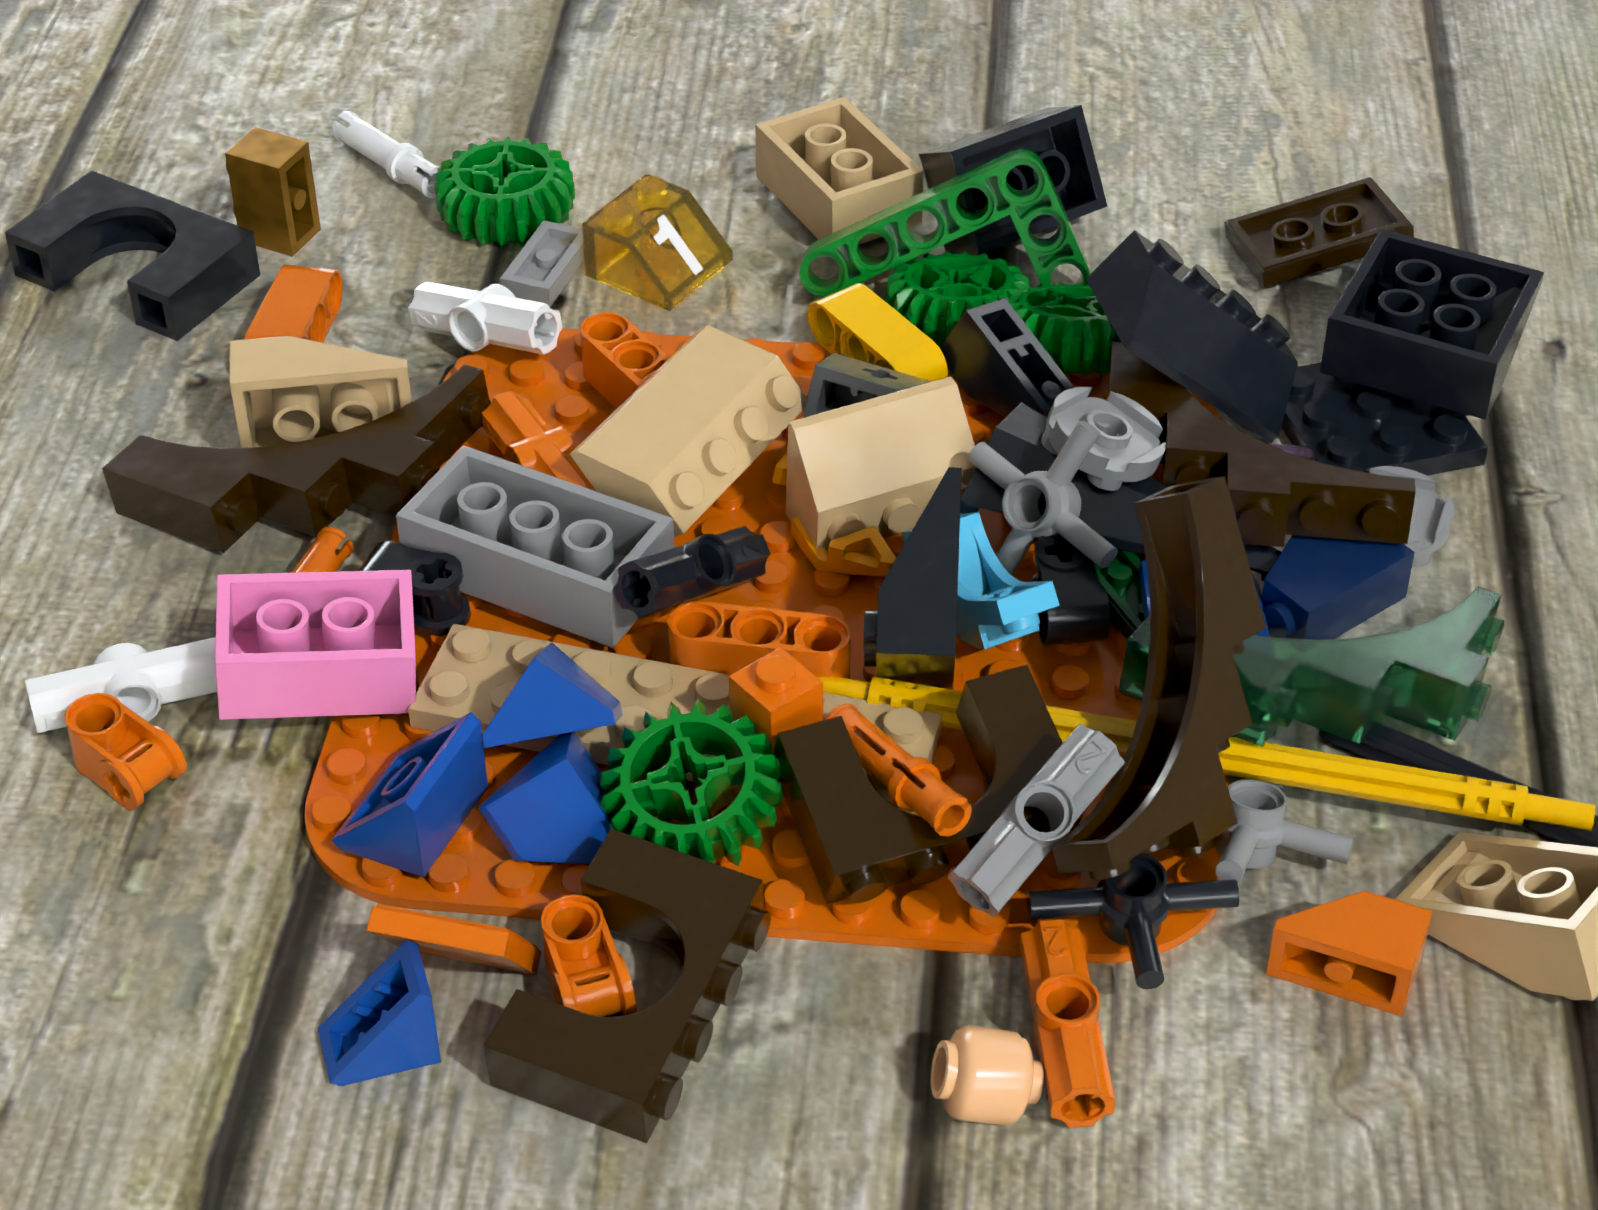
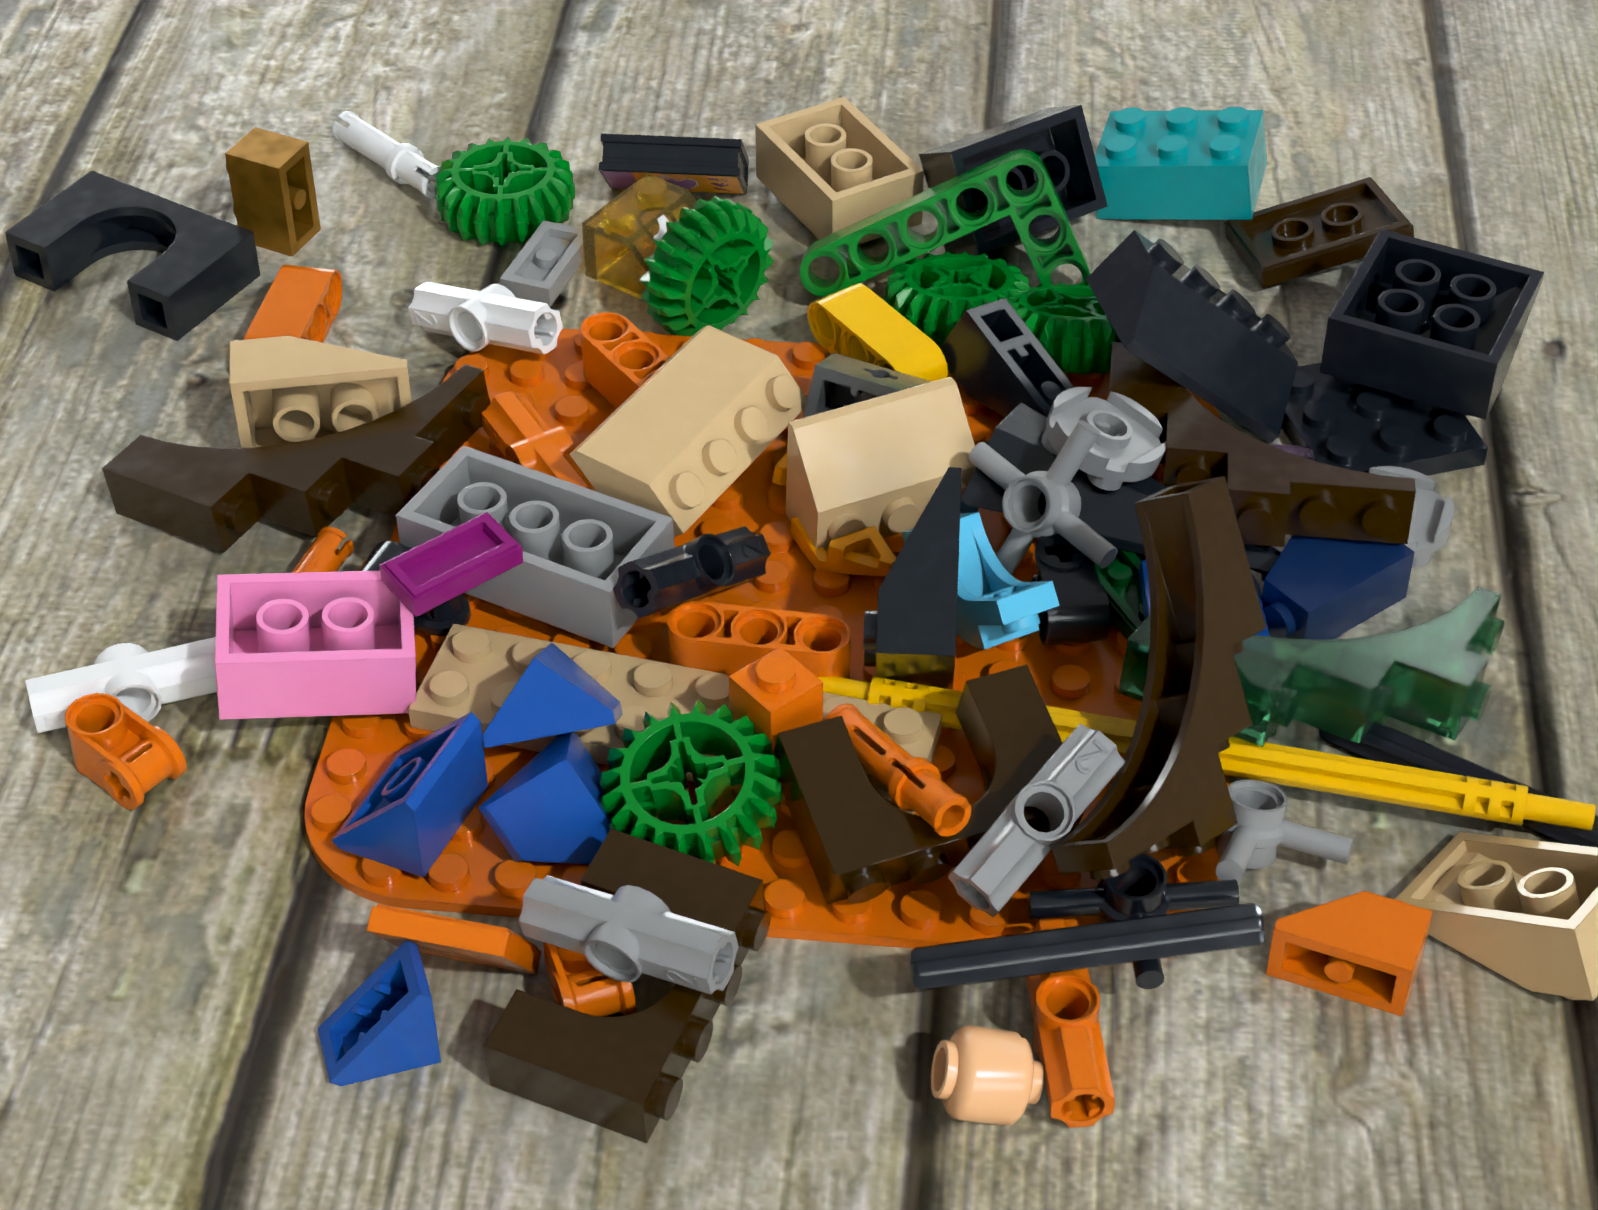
(451, 564): none -> magenta tile
(629, 934): none -> light grey piece
(688, 162): none -> black piece
(706, 267): none -> green gear
(1087, 946): none -> black axle
(1182, 163): none -> teal brick

